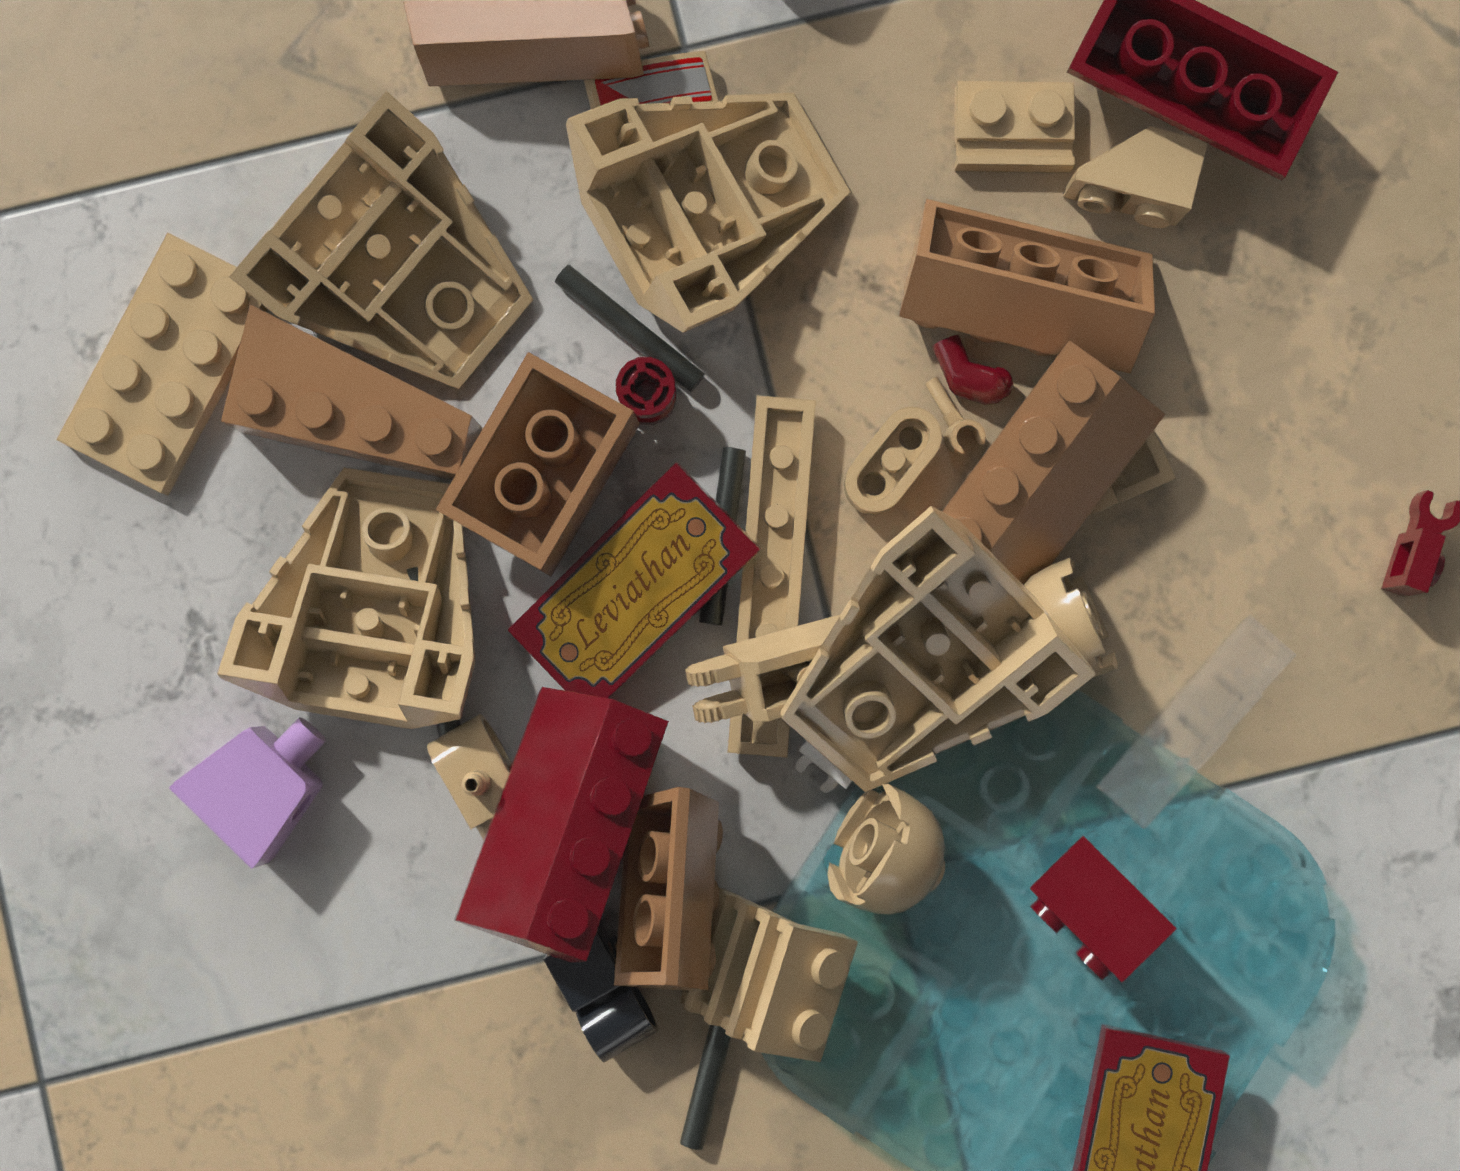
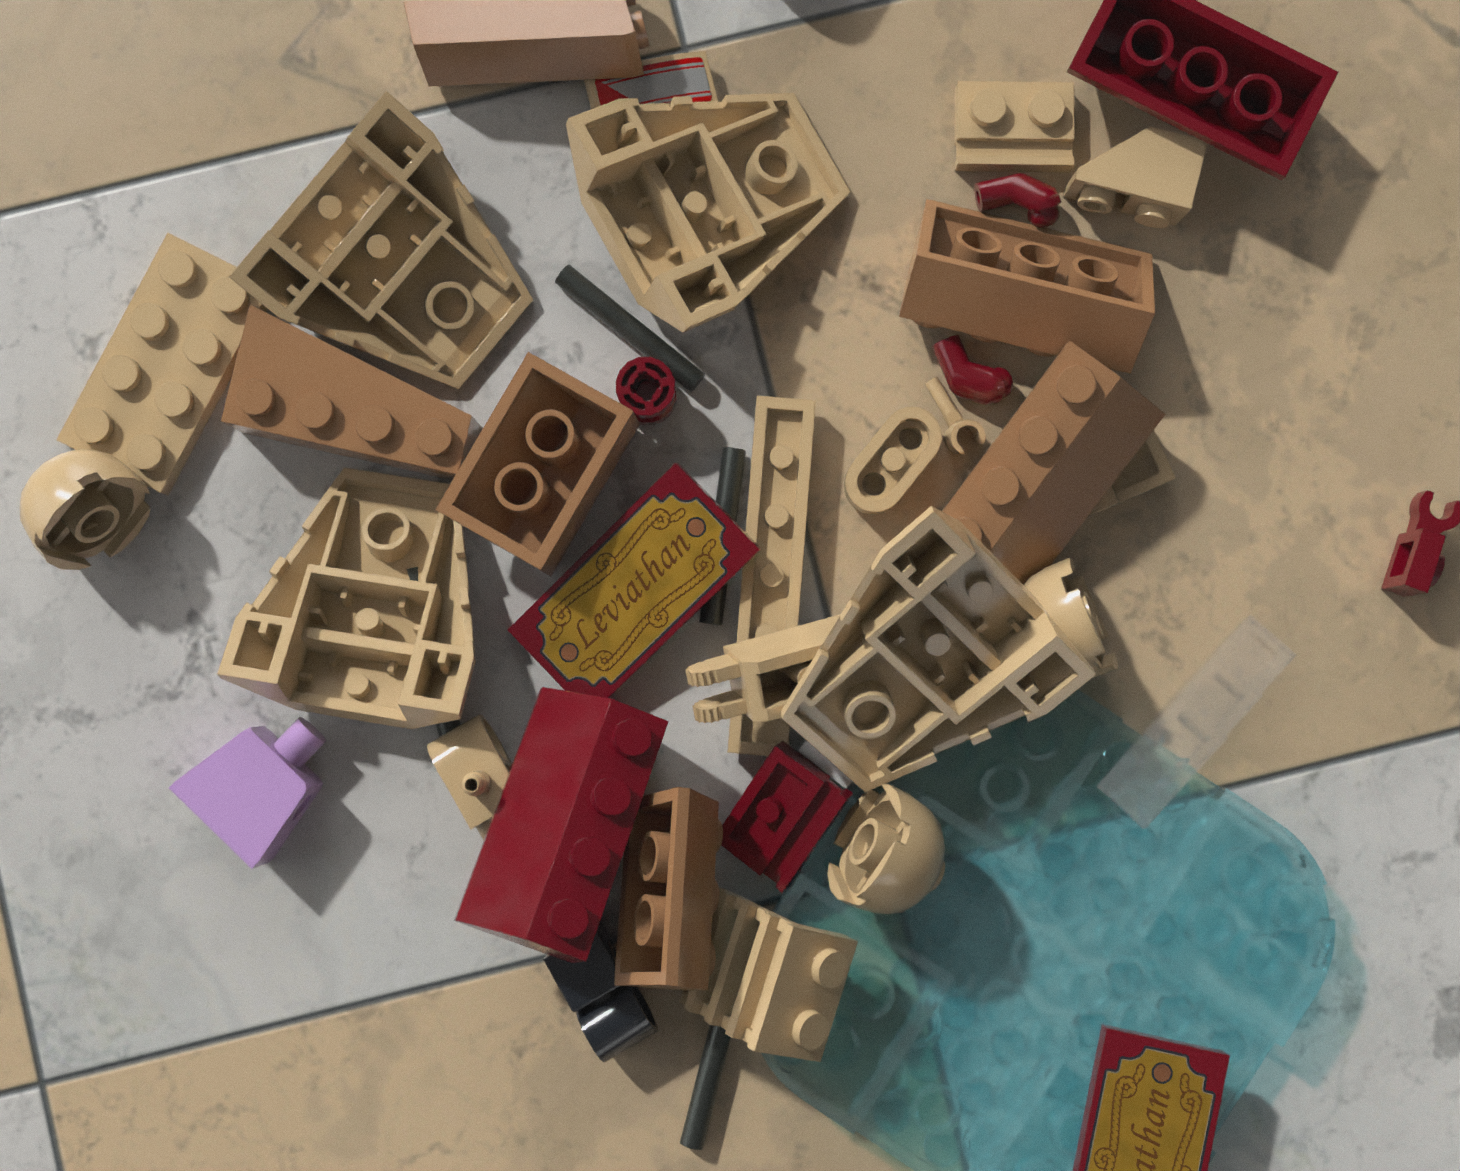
(82, 507): none -> tan cylinder
(783, 815): none -> dark red plate
(1022, 190): none -> dark red arm
(1102, 911): dark red brick -> none

